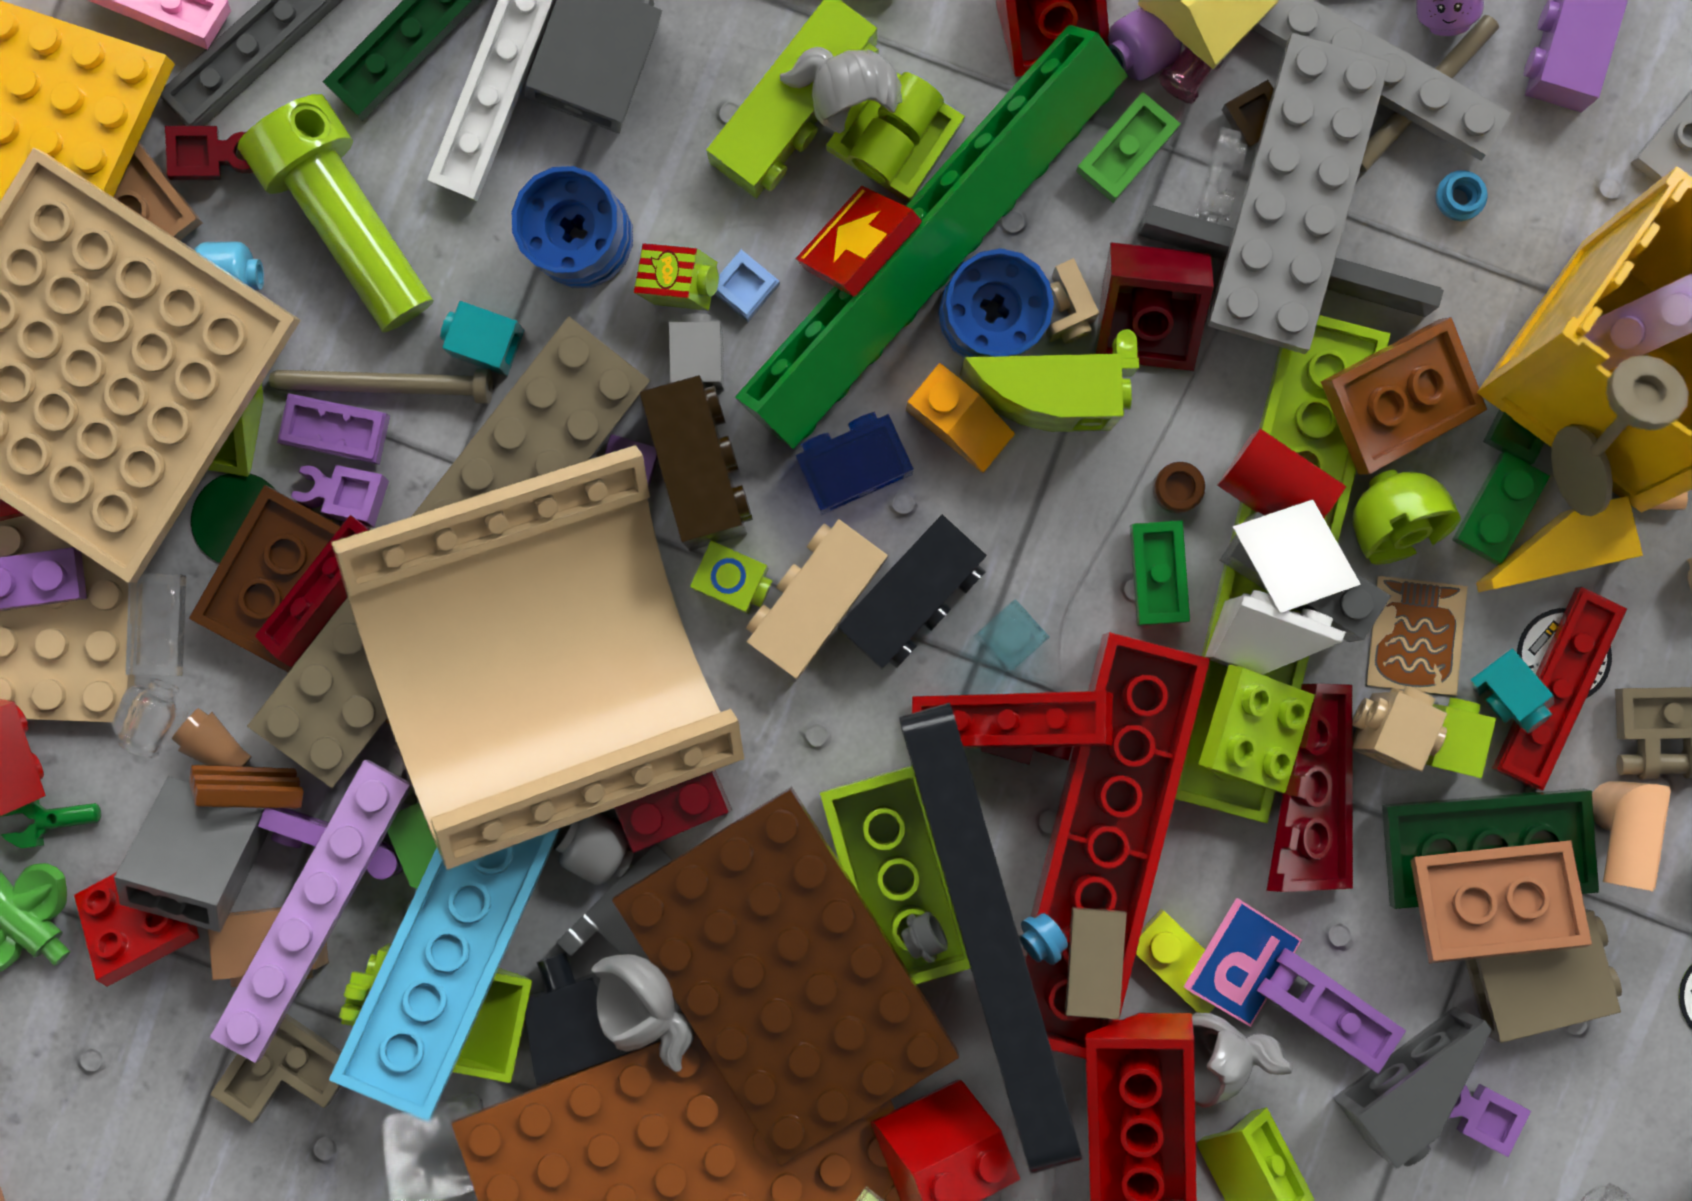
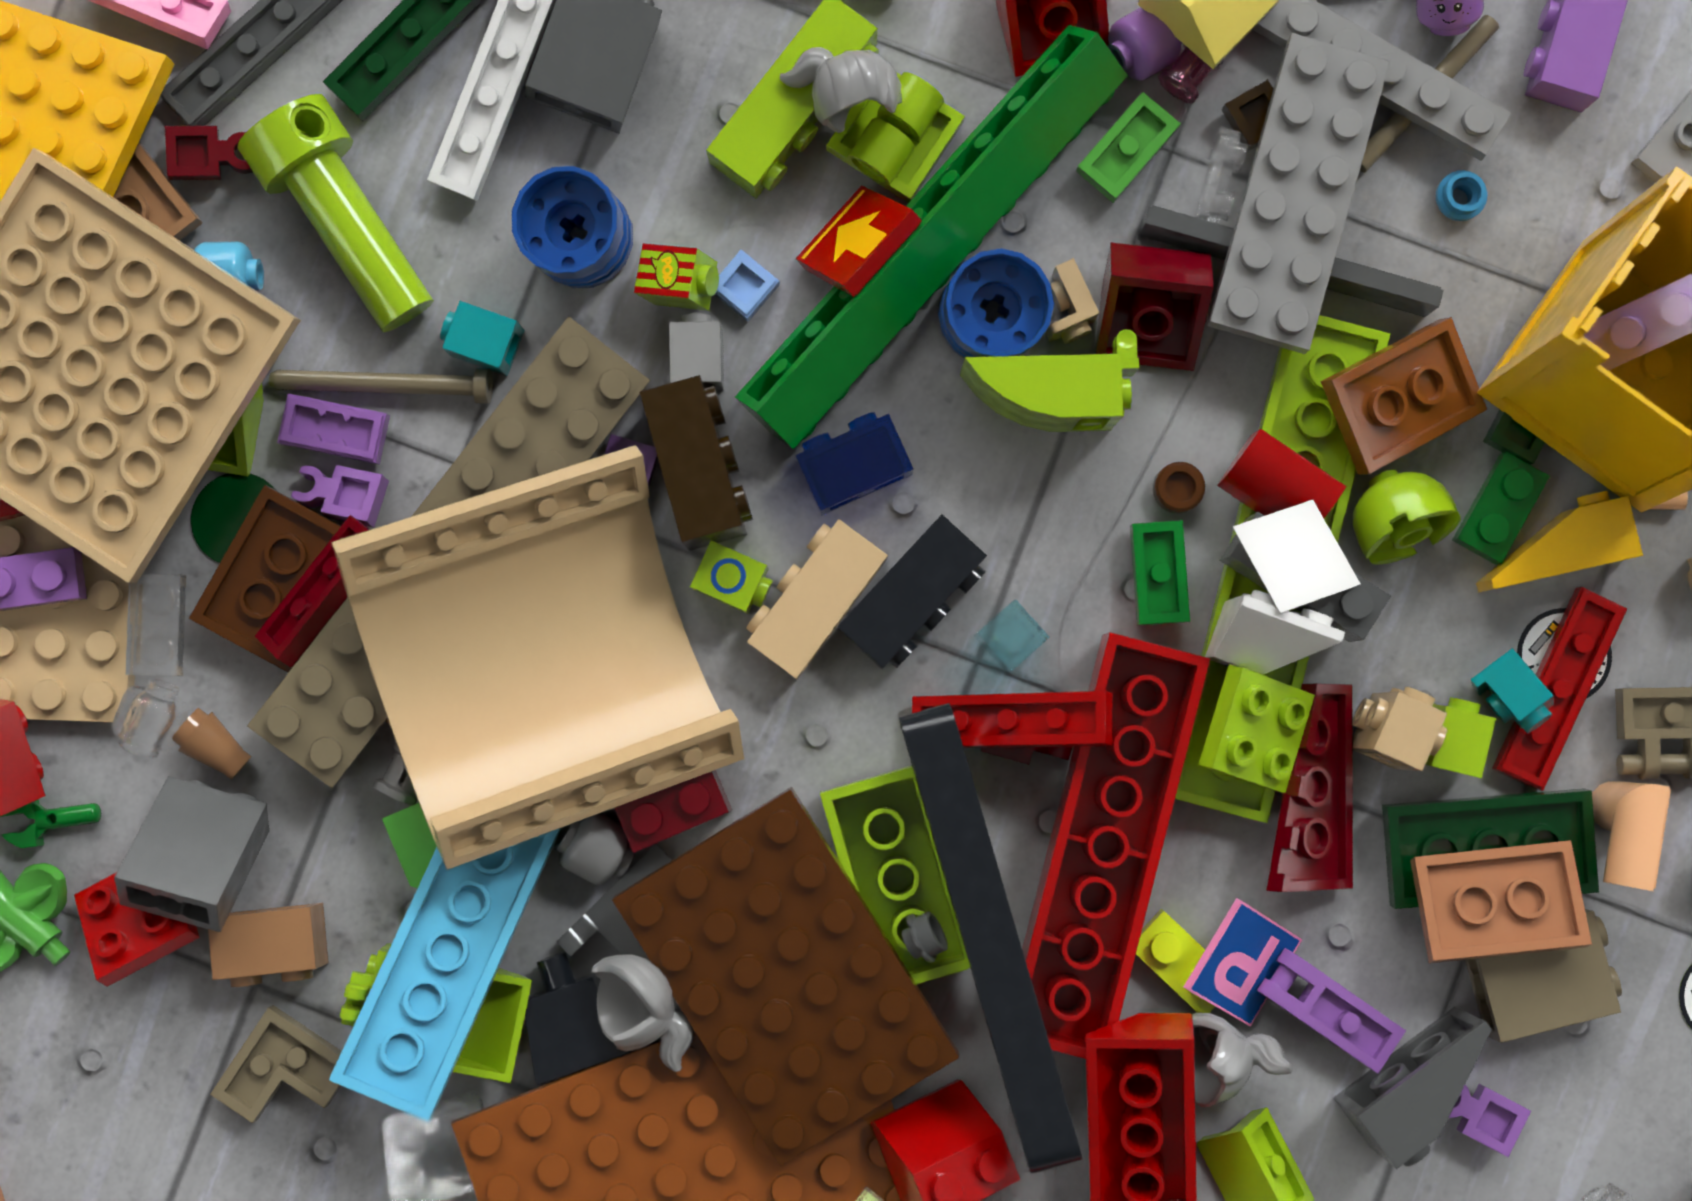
(245, 787): dark orange tile -> none
(294, 828): medium lavender plate -> none
(311, 911): lavender plate -> none
(959, 417): light orange slope -> none
(1043, 939): dark azure plate -> none
(1095, 963): dark tan tile -> none
(1418, 636): sticker -> none
(1643, 395): dark tan piece -> none

